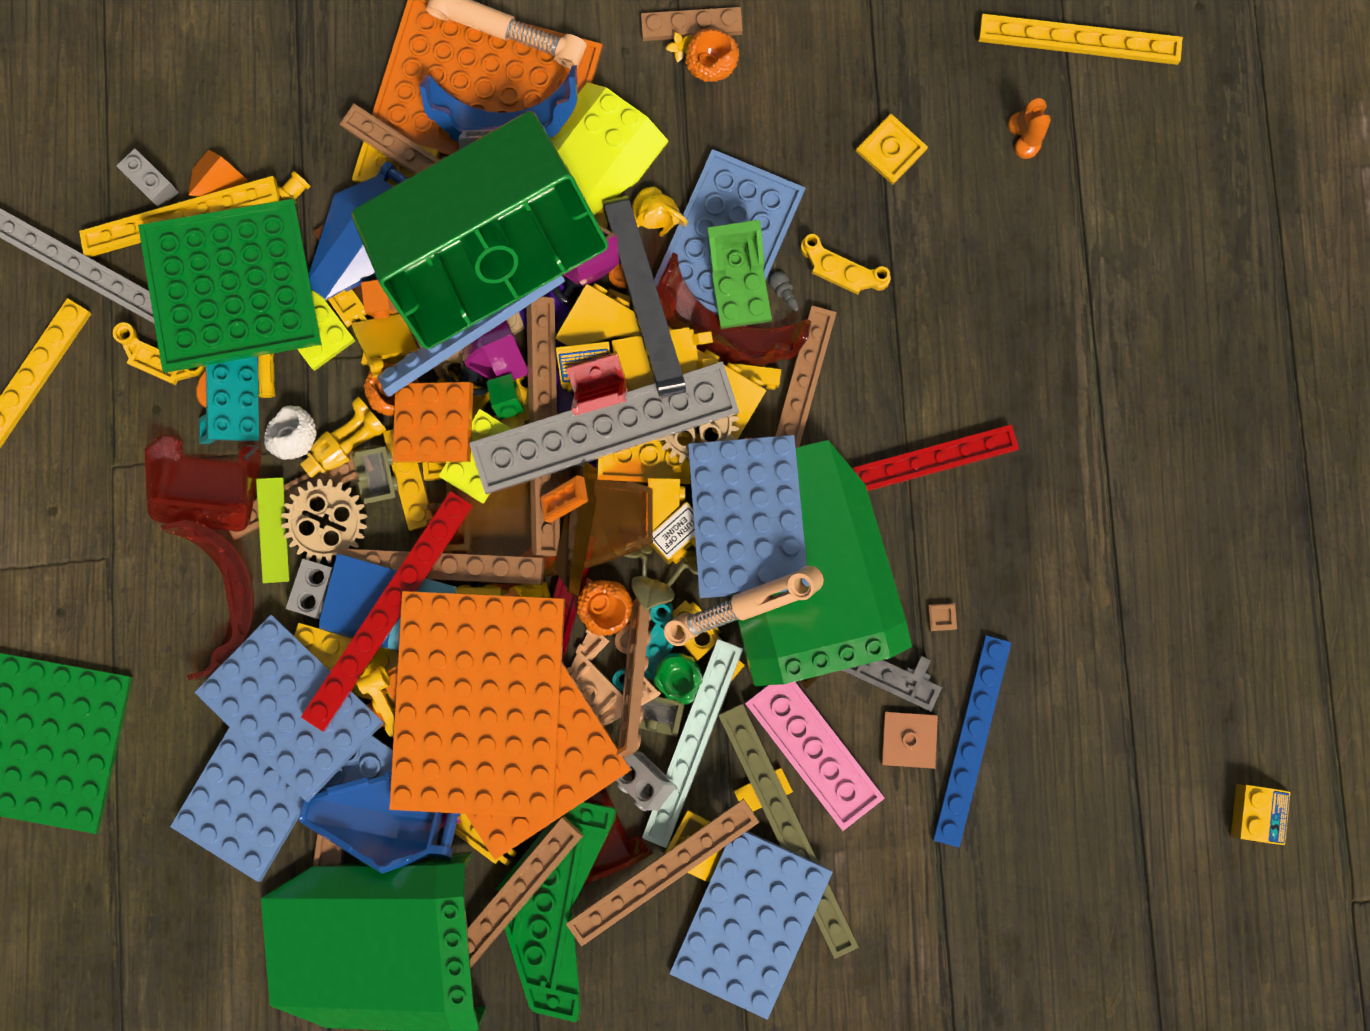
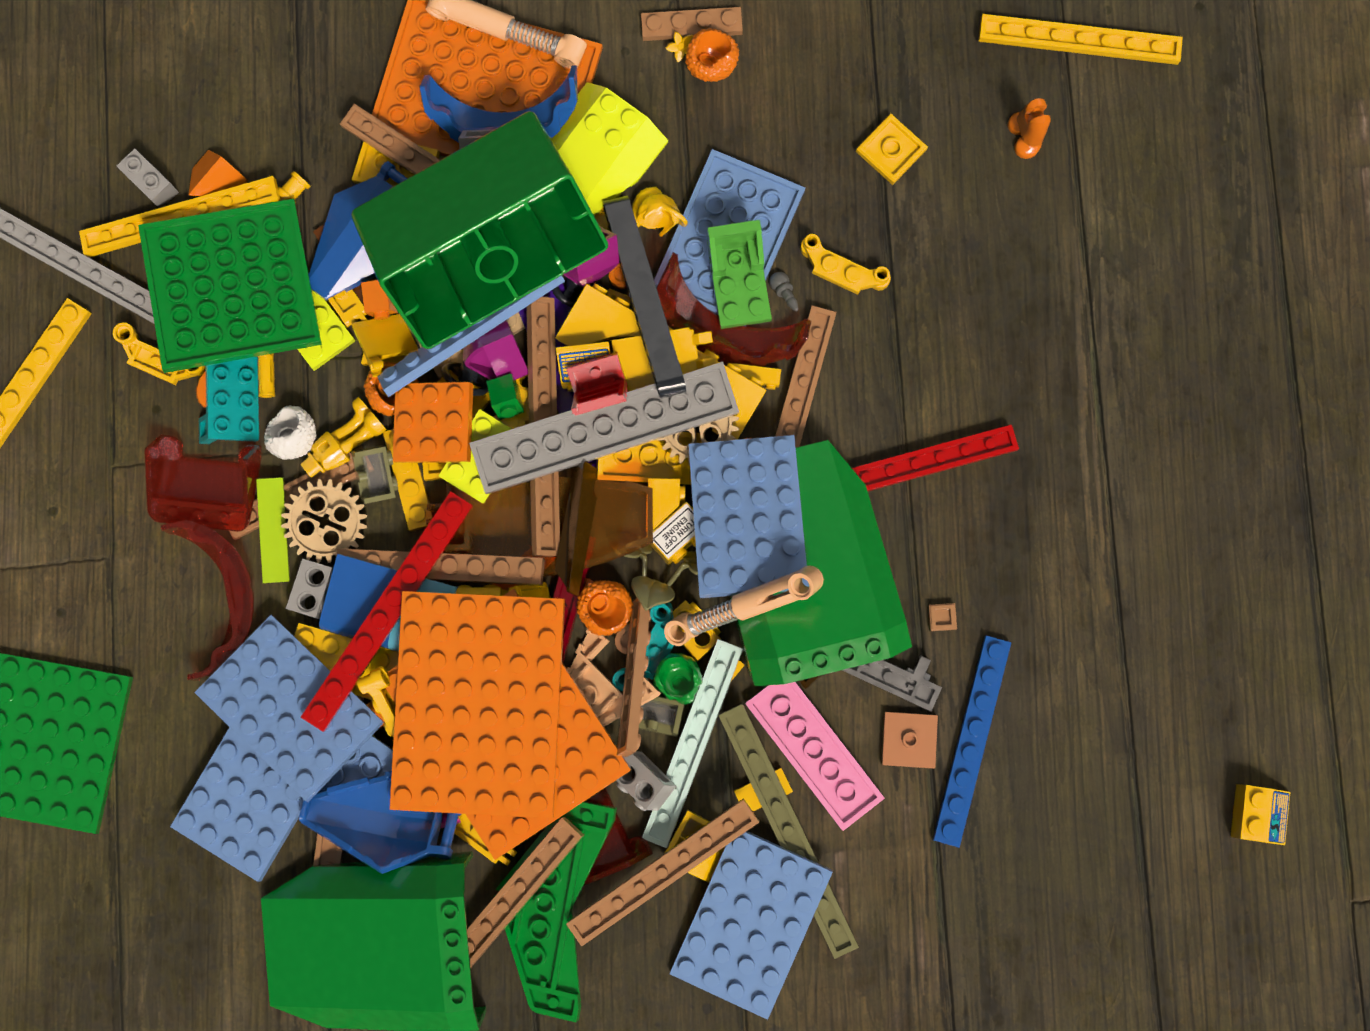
(564, 499): orange plate -> none

